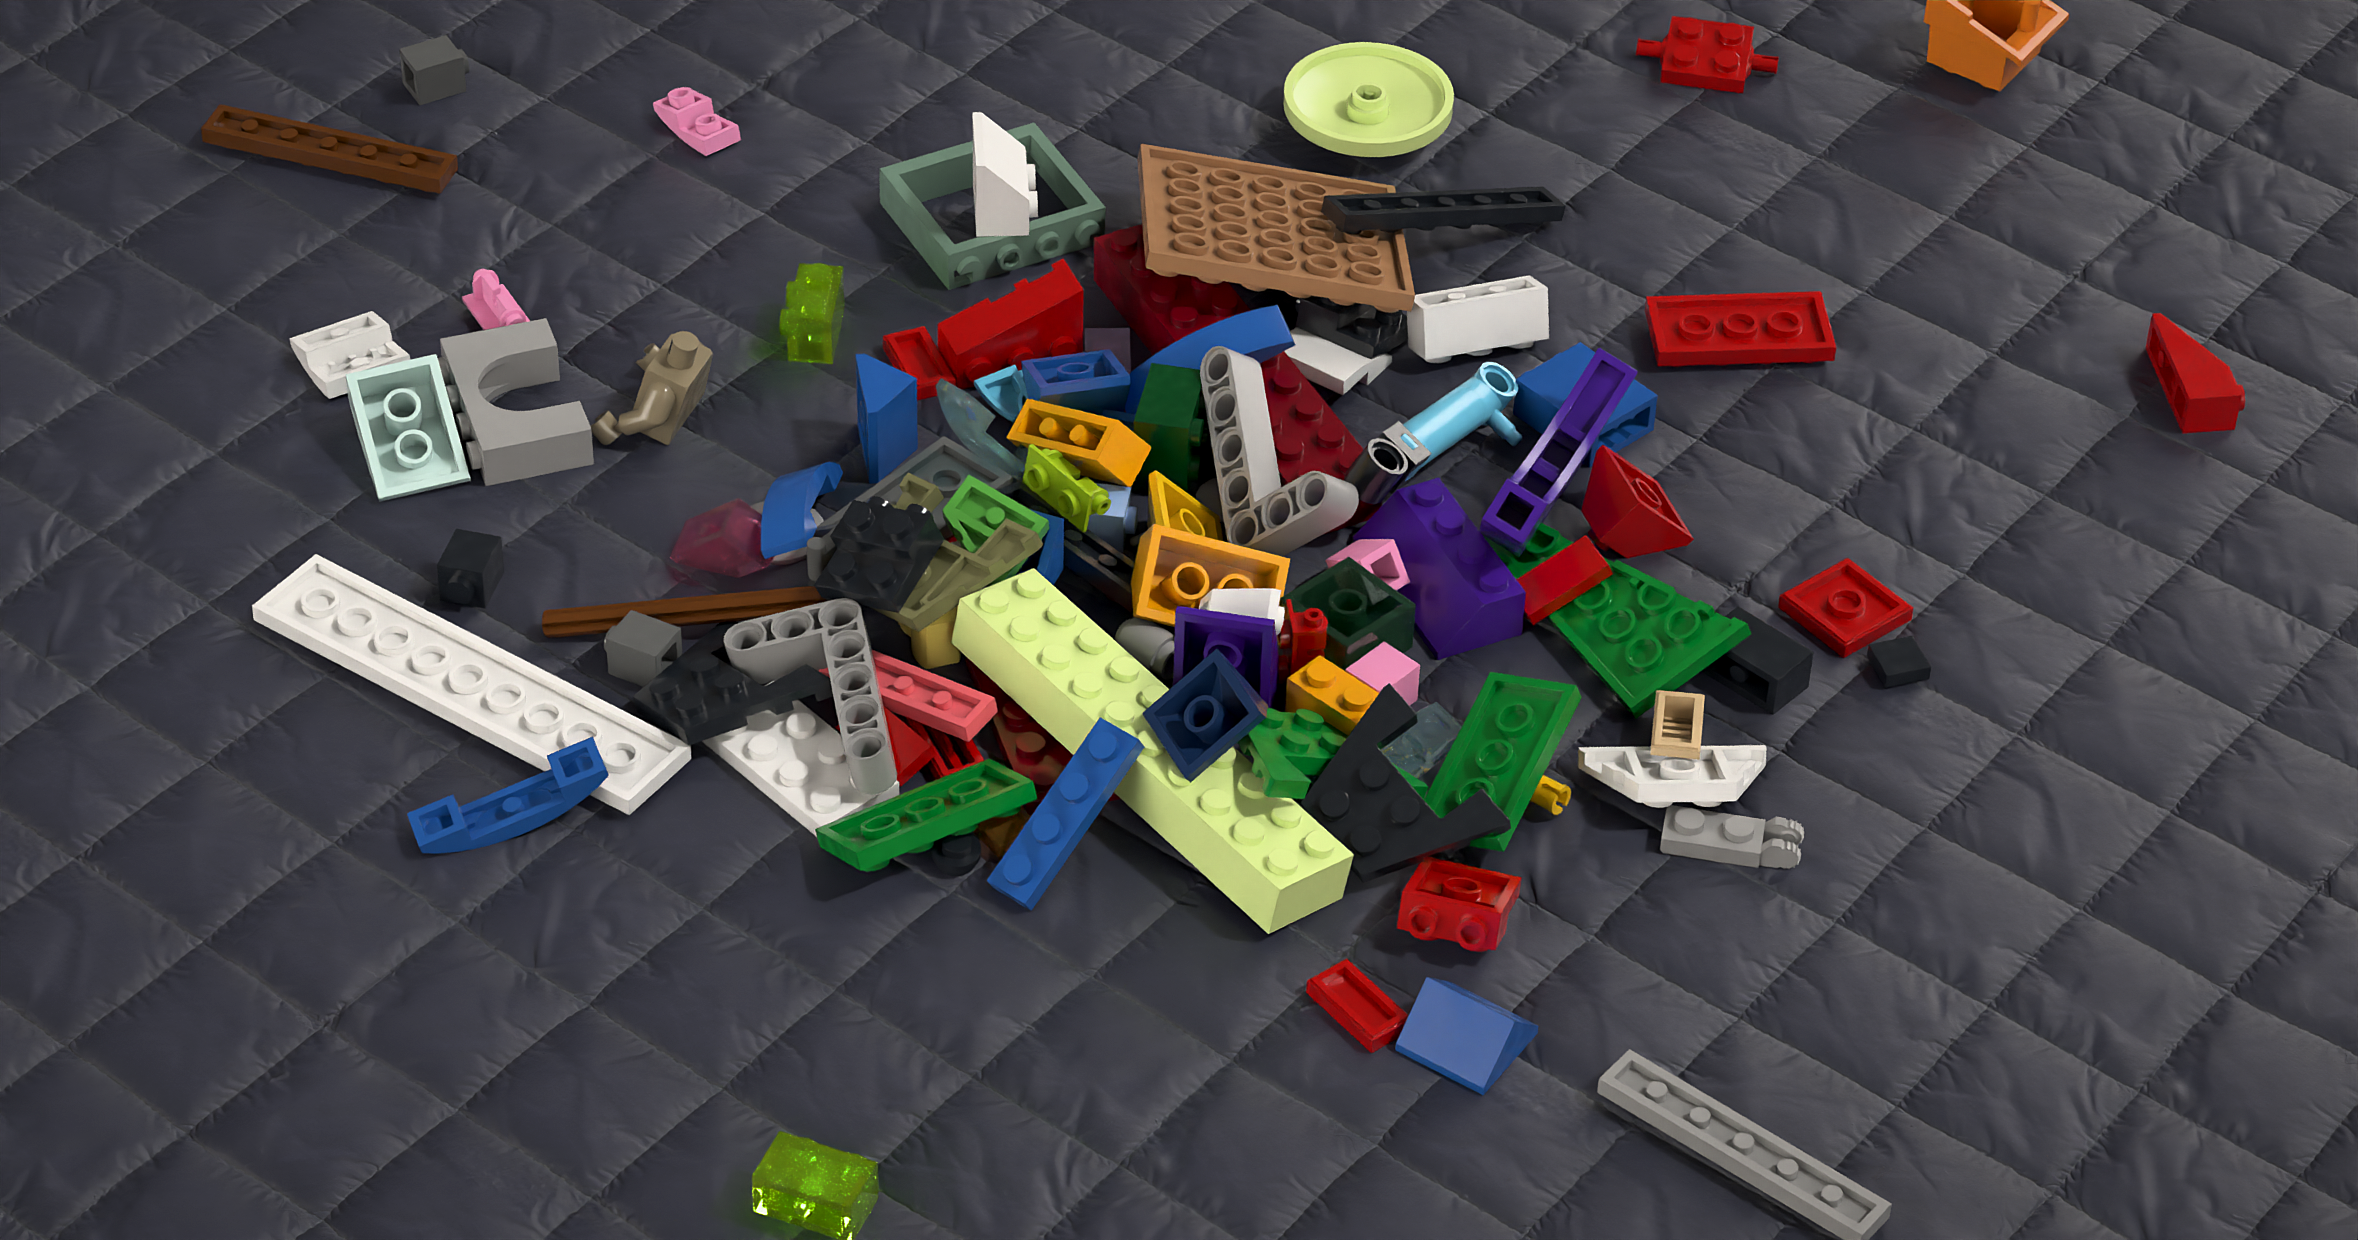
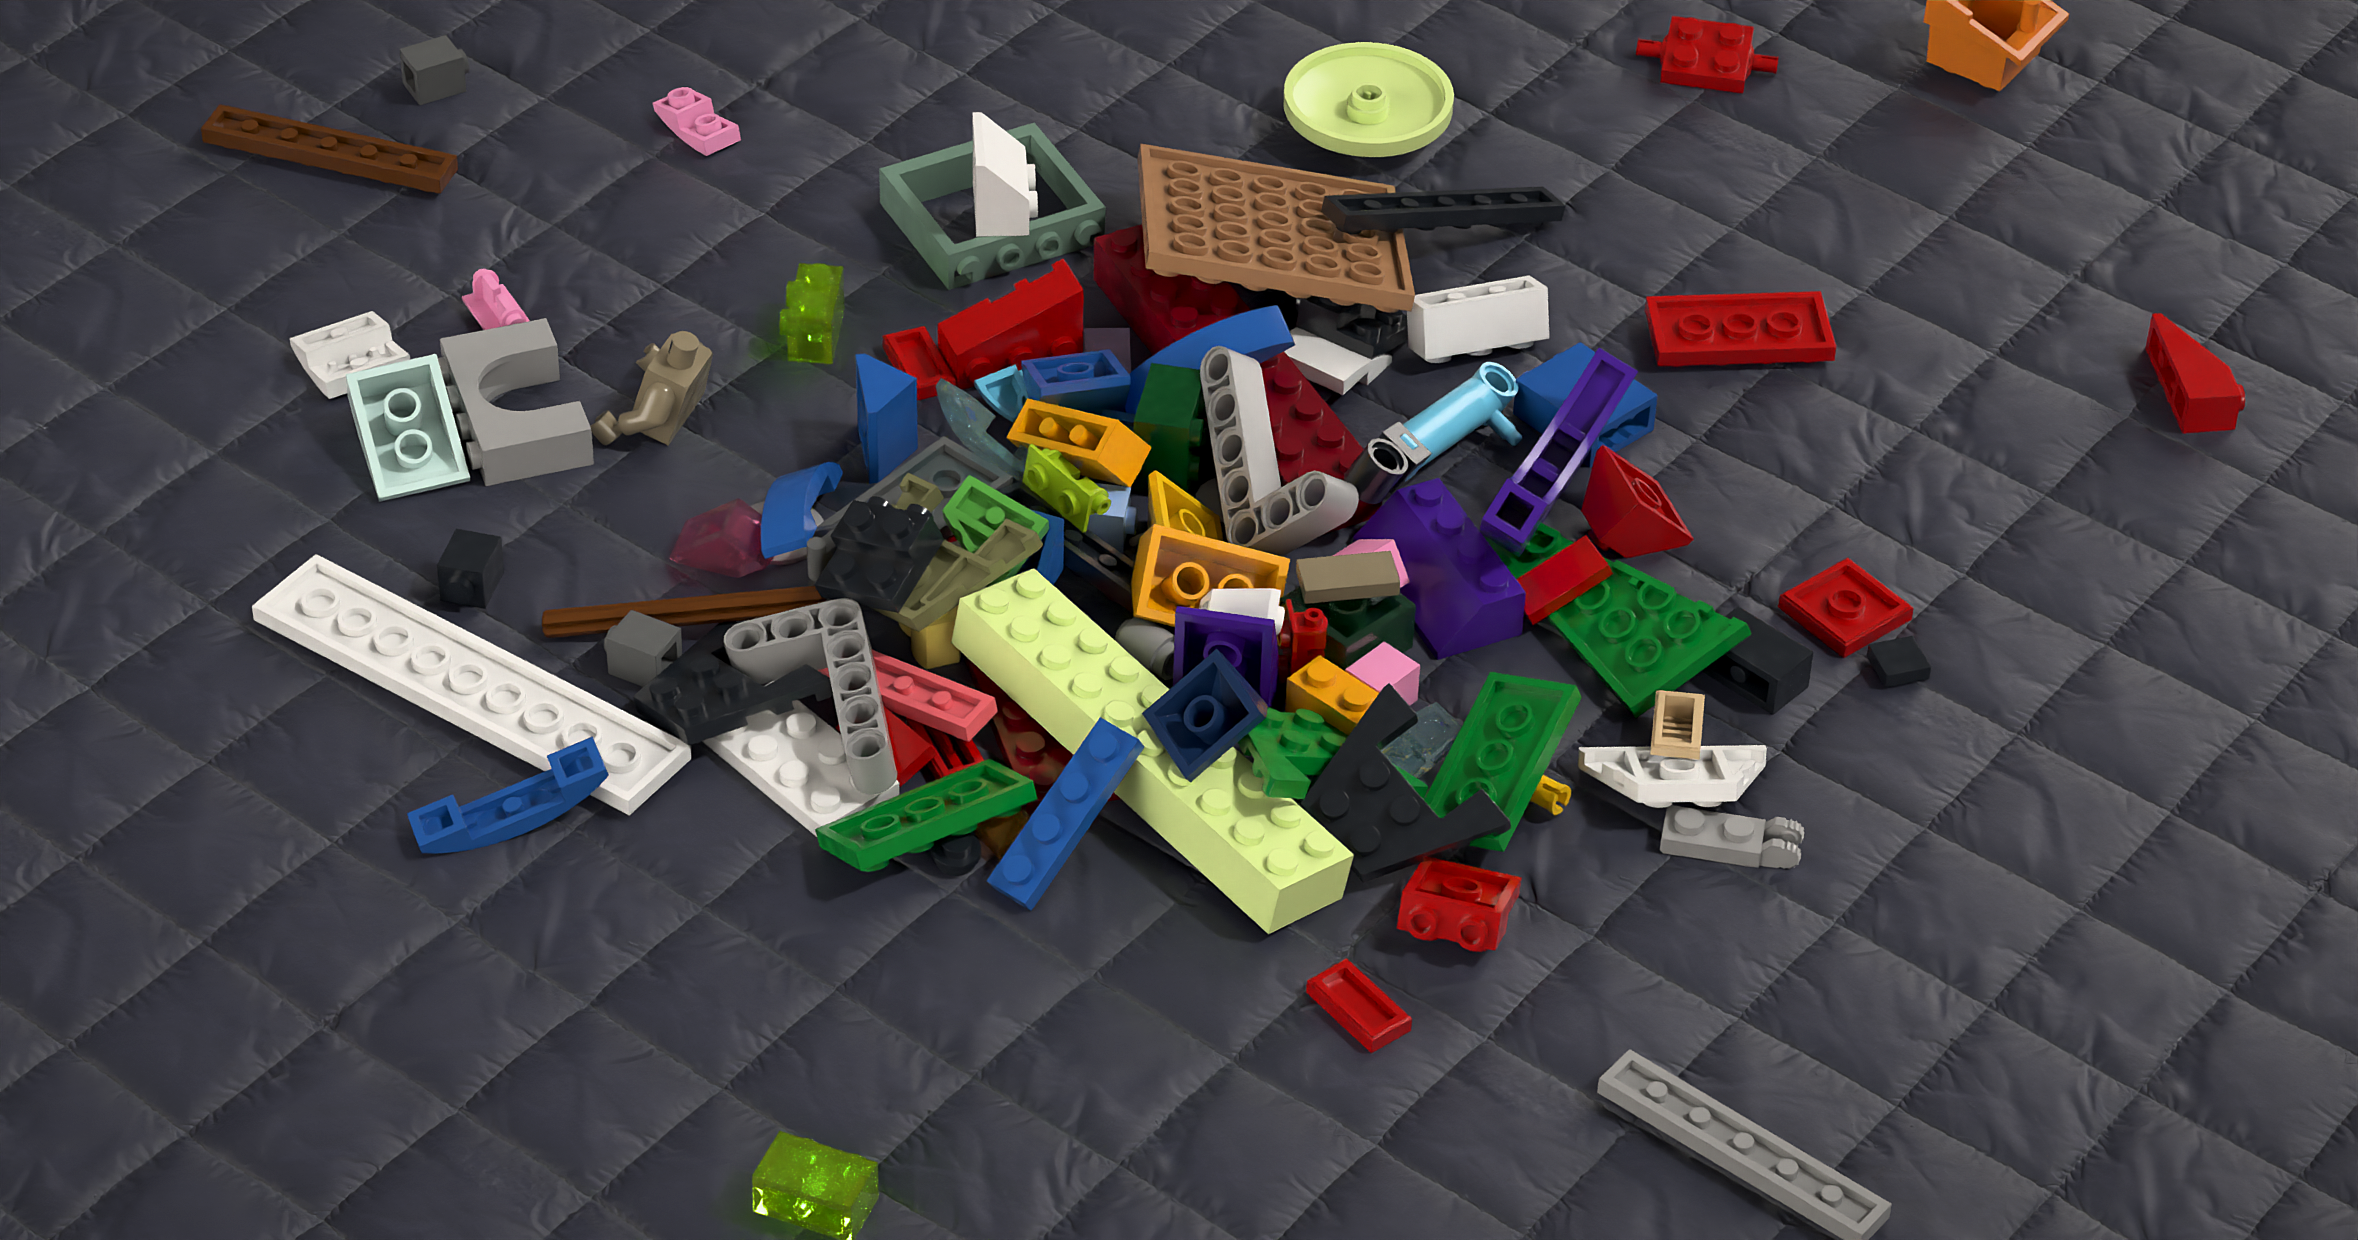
(1347, 577): none -> dark tan tile
(1463, 1035): blue slope -> none

